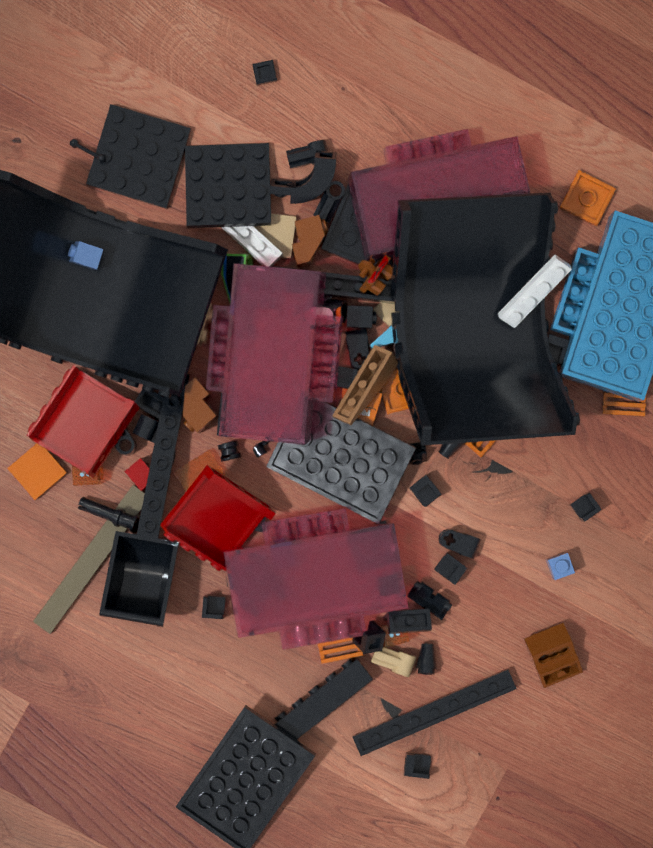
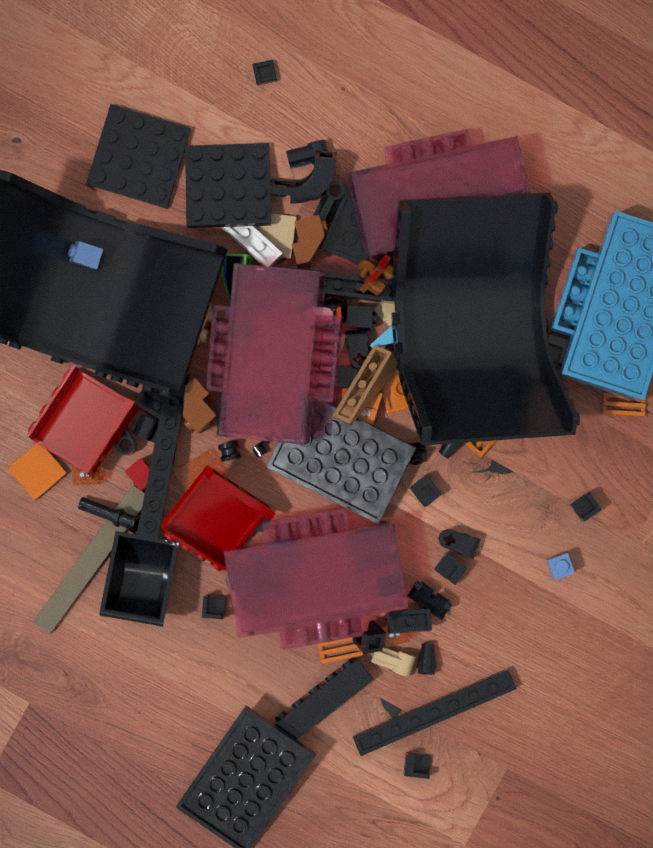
(75, 144): black hinge -> none
(534, 291): white plate -> none
(553, 655): dark orange piece -> none
(587, 198): orange tile -> none

